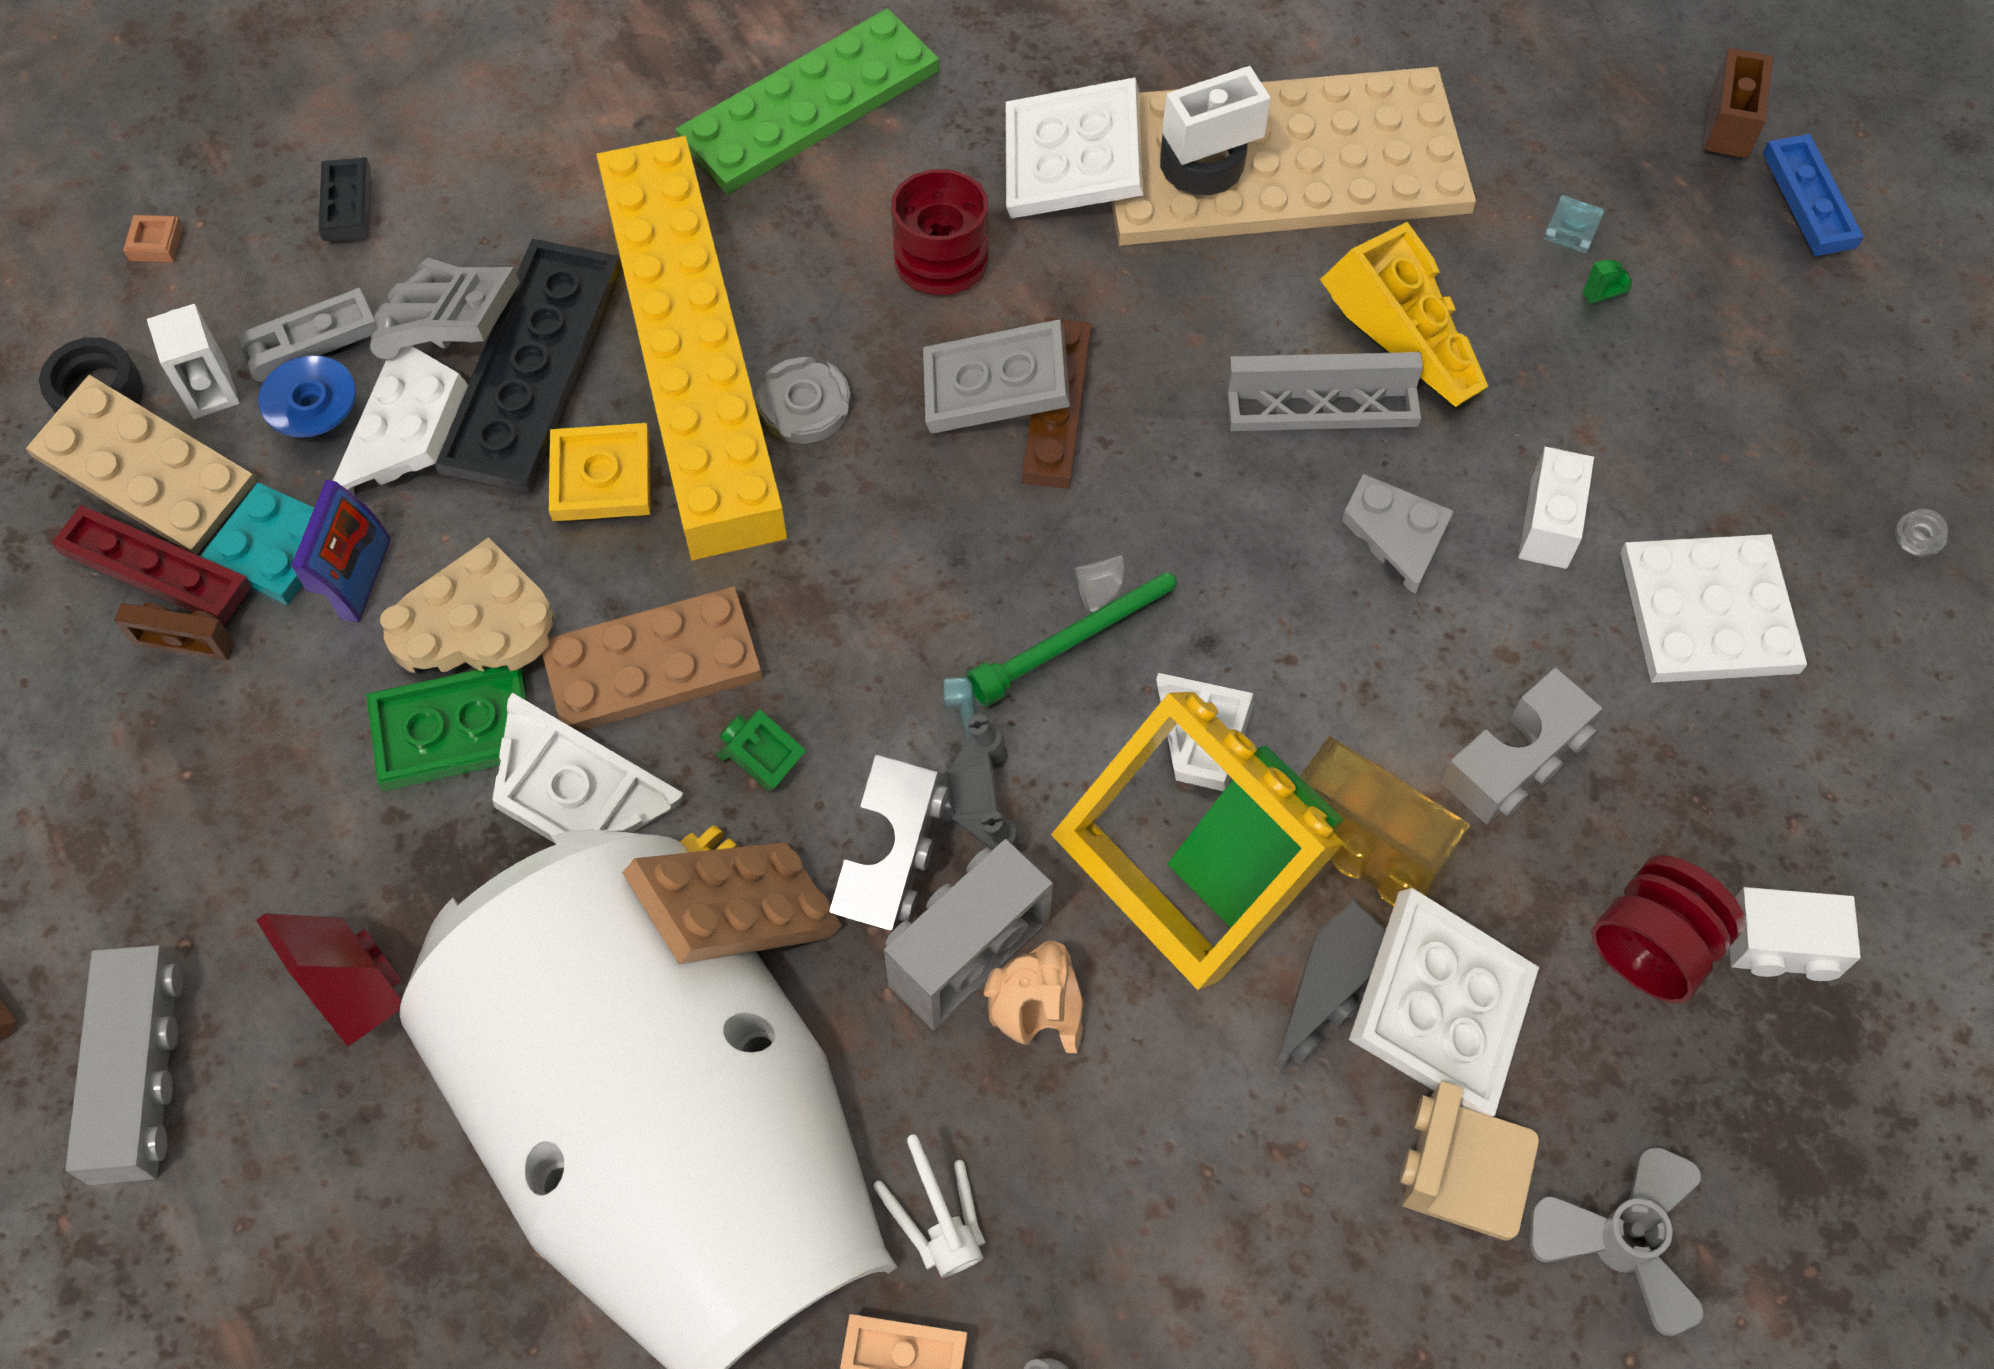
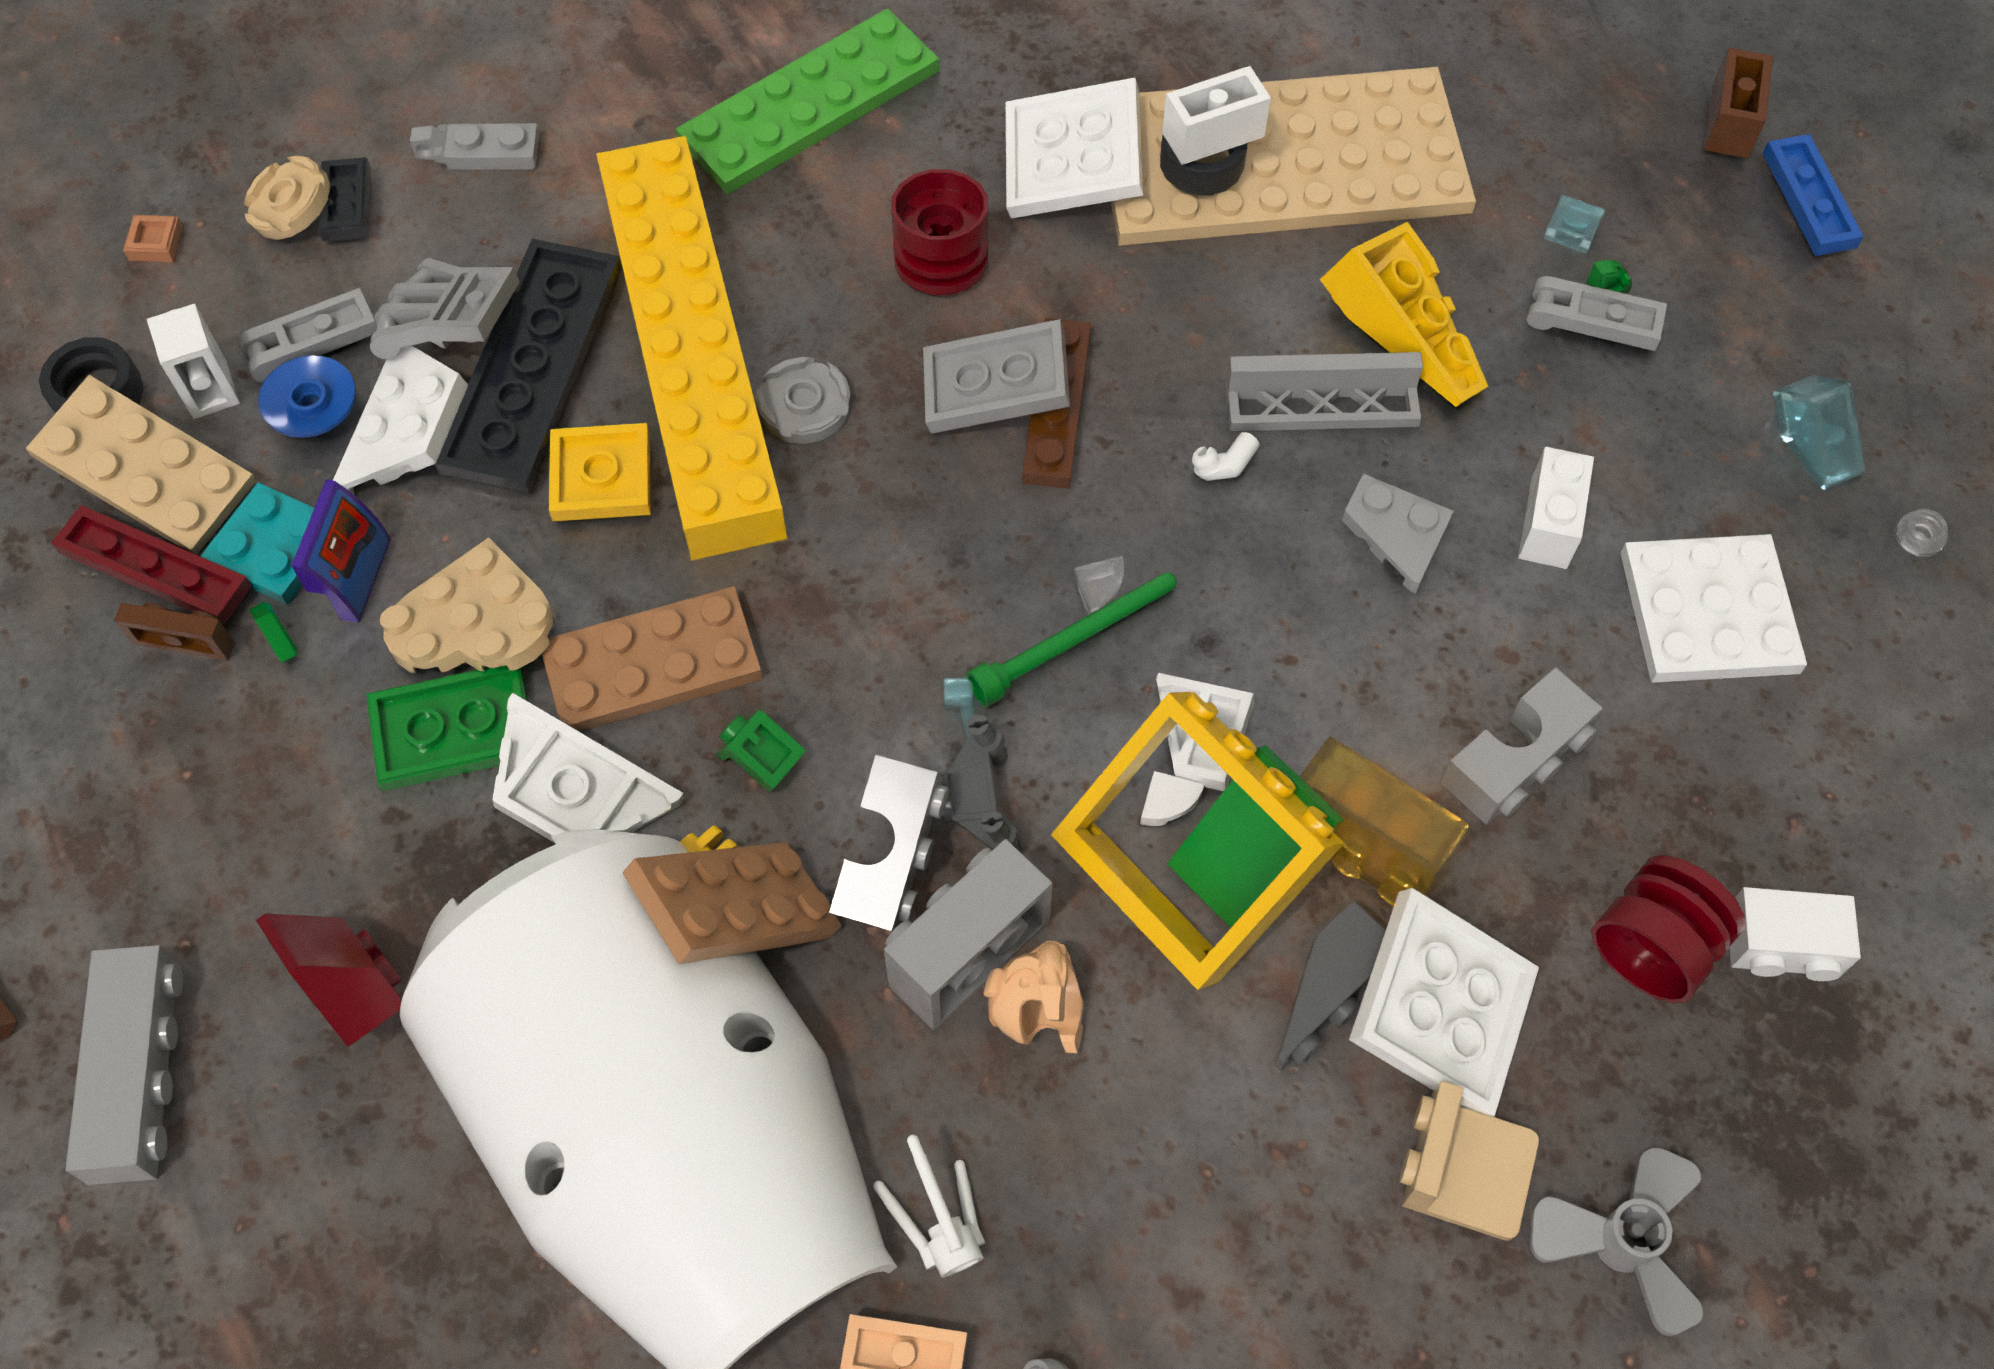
(274, 631): none -> green tile
(287, 197): none -> tan tile
(478, 145): none -> light grey hinge
(1169, 799): none -> white tile
(1217, 466): none -> white arm
(1596, 312): none -> light grey plate
(1821, 428): none -> clear light blue slope

